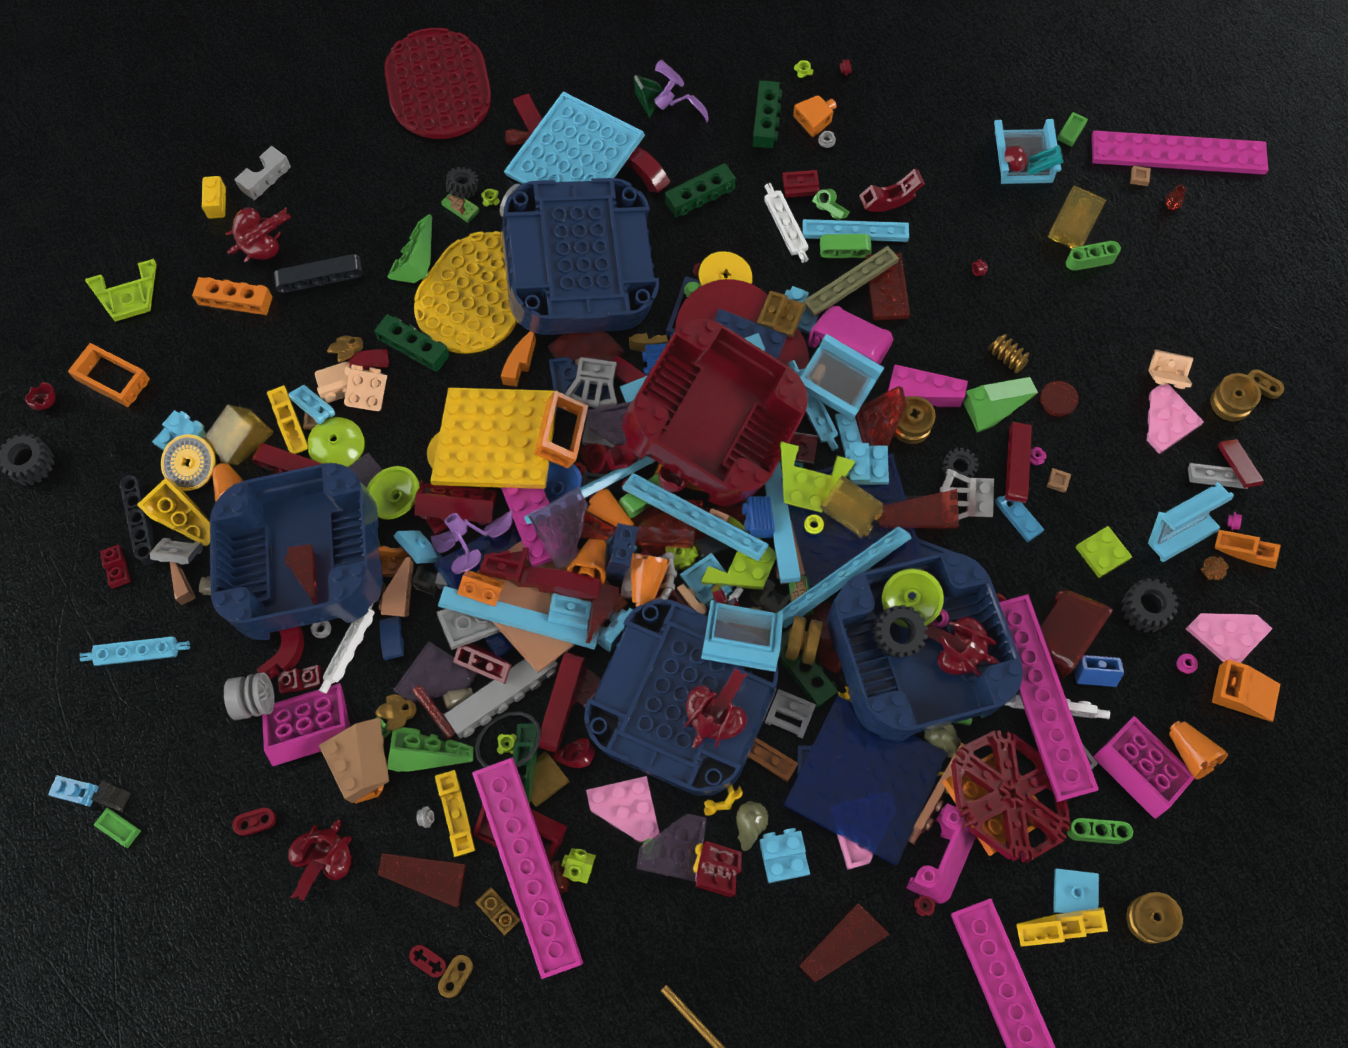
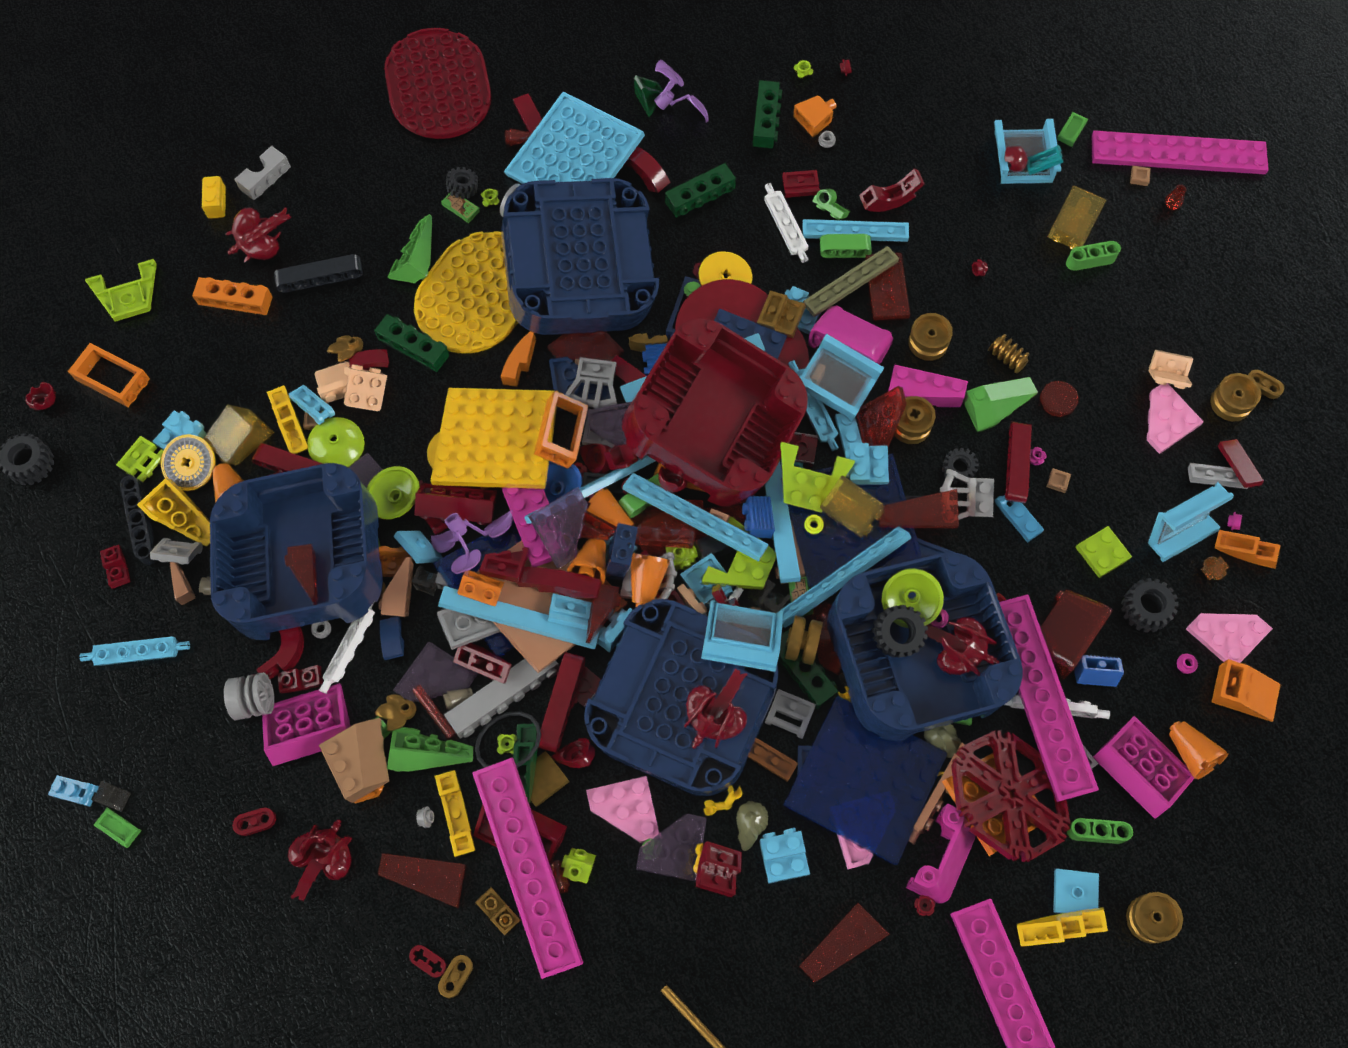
(137, 456): none -> lime plate
(930, 336): none -> pearl gold wheel

